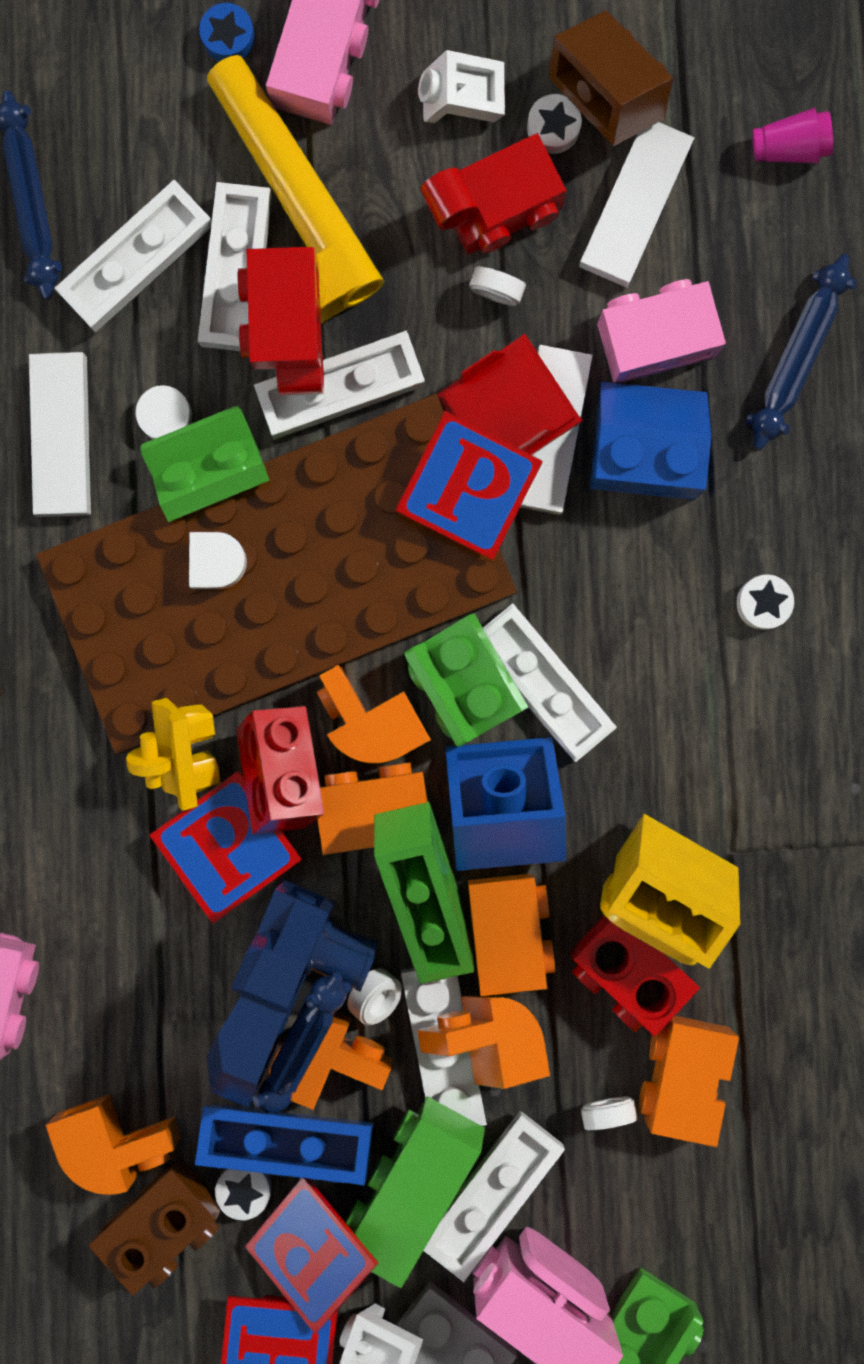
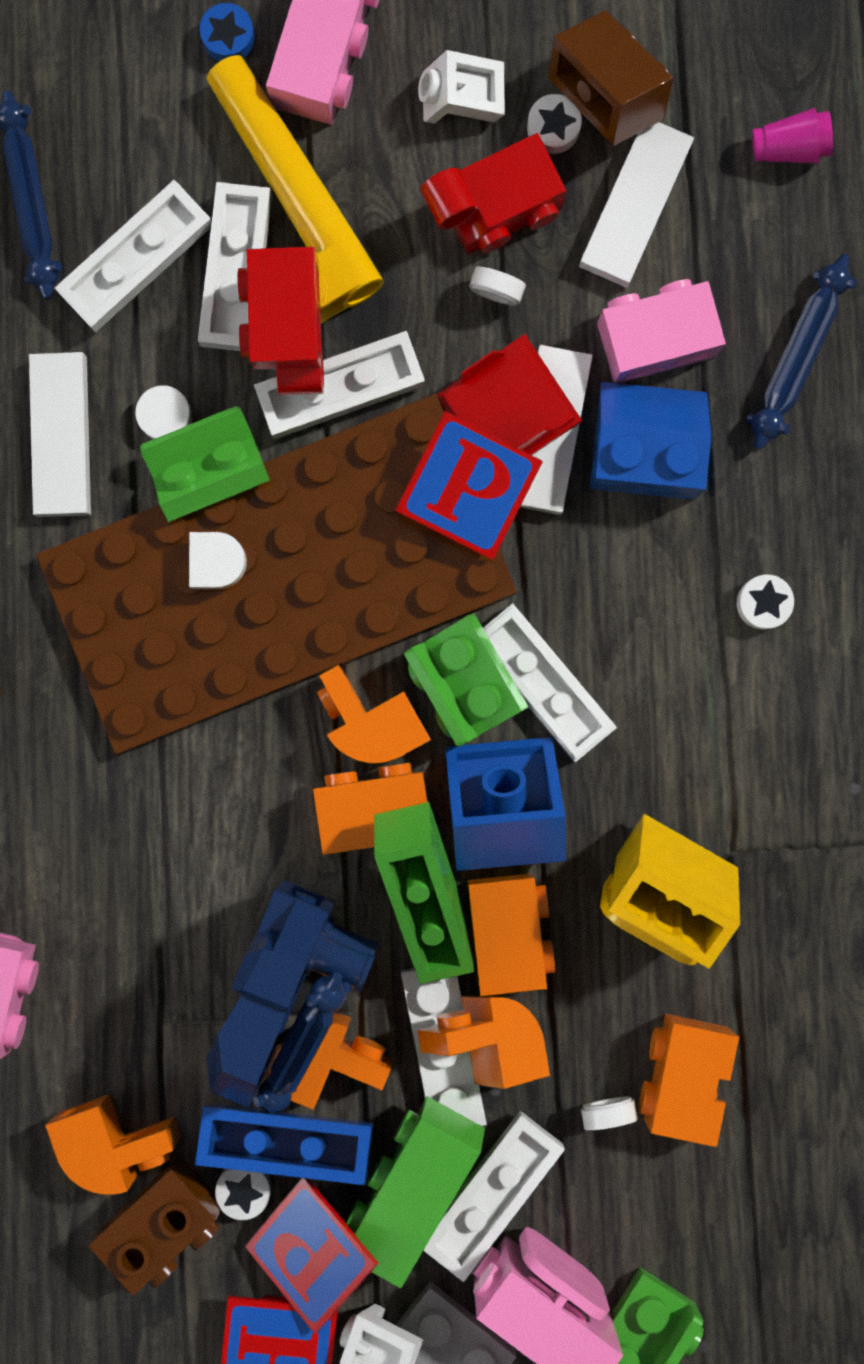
(167, 756): yellow hips -> none
(217, 852): piece -> none
(279, 770): brick -> none
(377, 998): white tile -> none
(638, 965): red brick -> none

